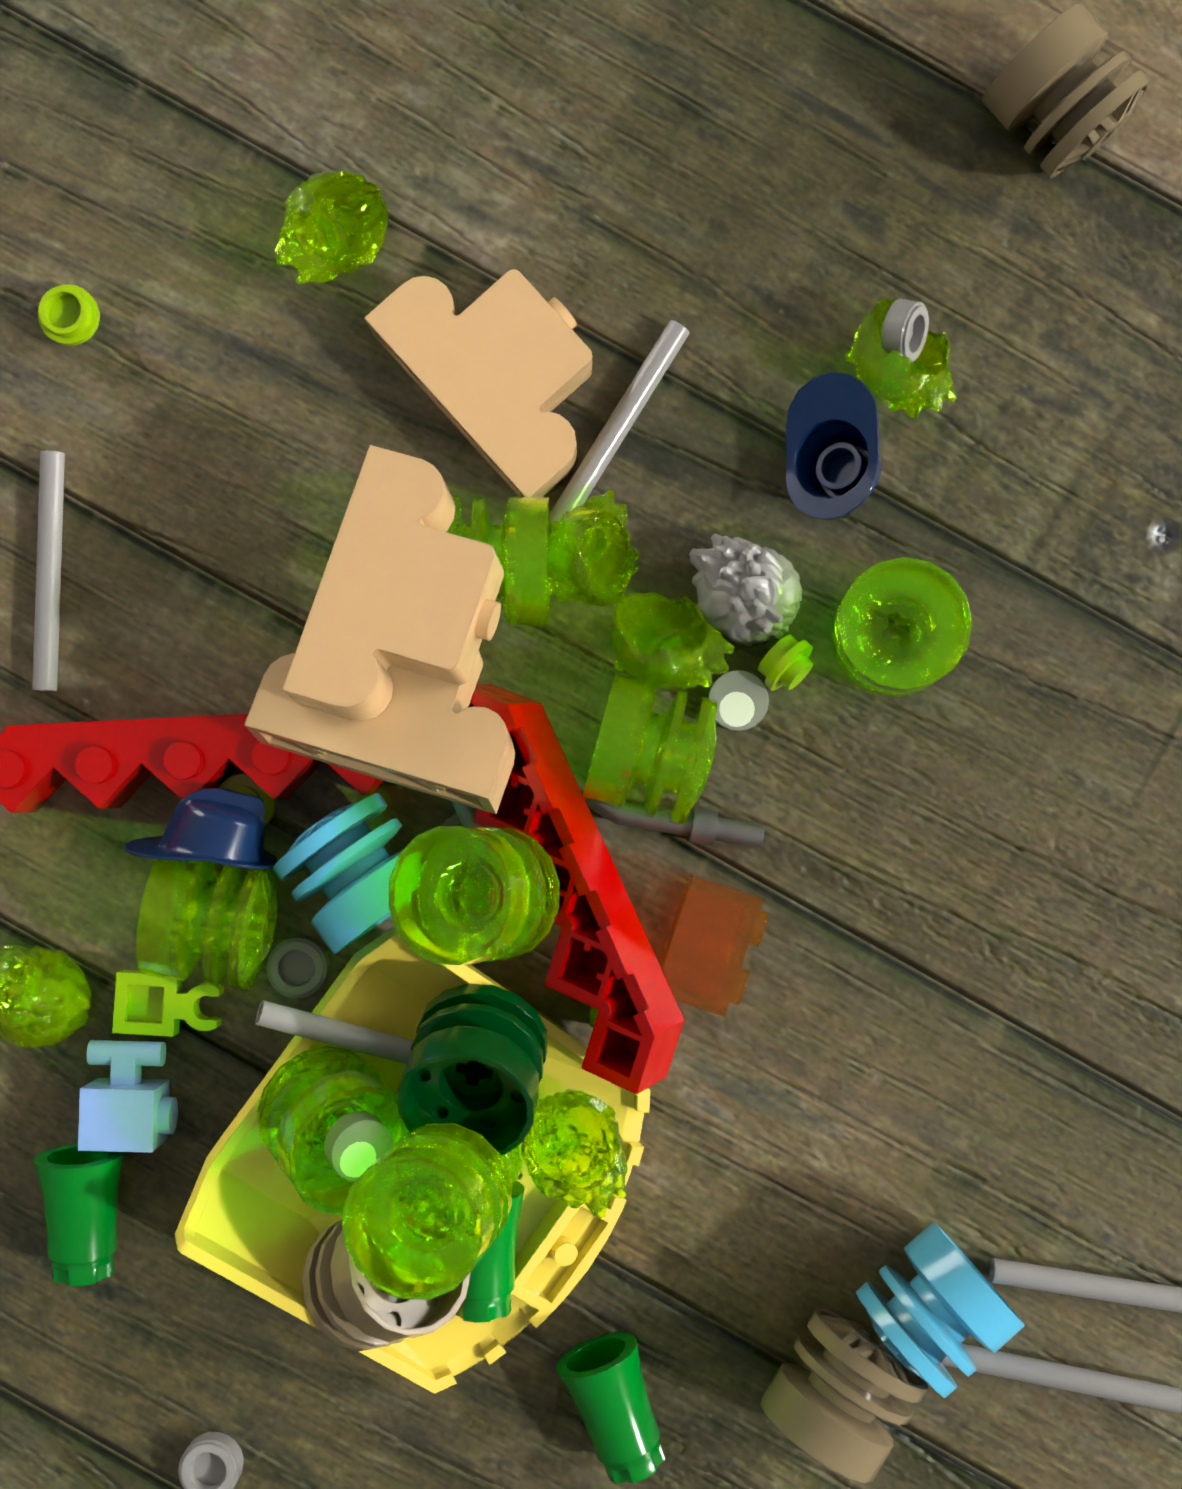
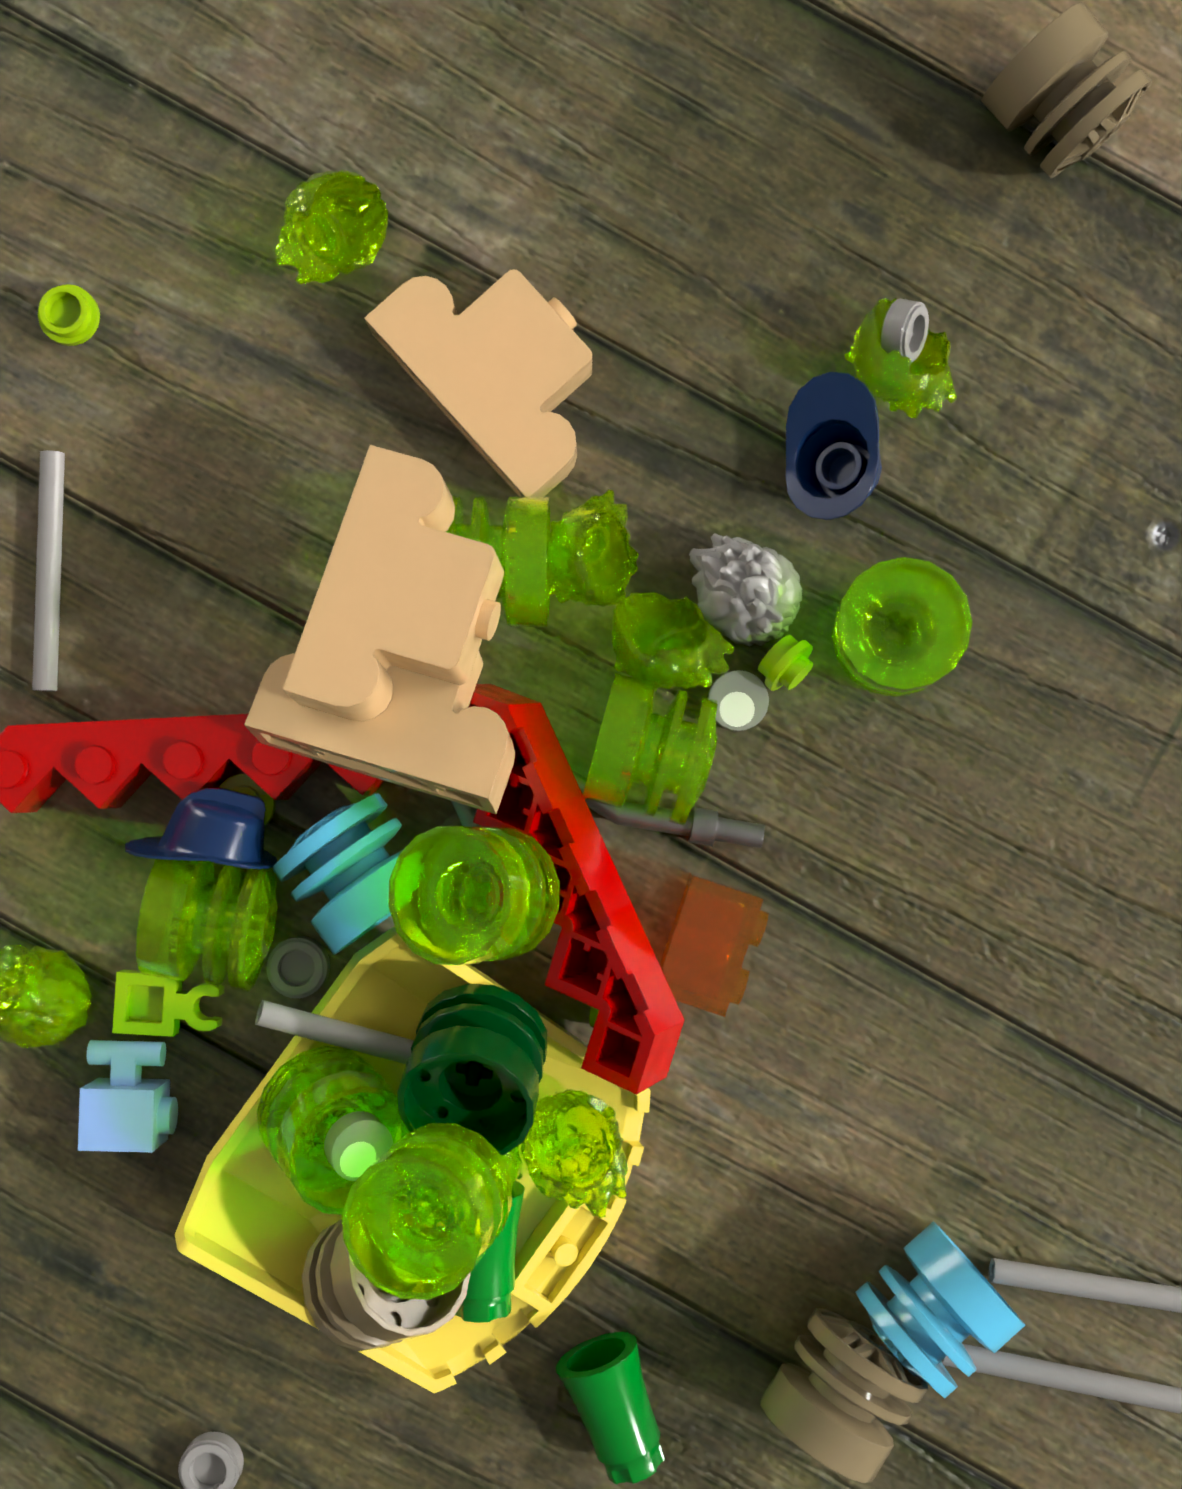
(80, 1212): green plant -> none
(621, 419): light grey piece -> none

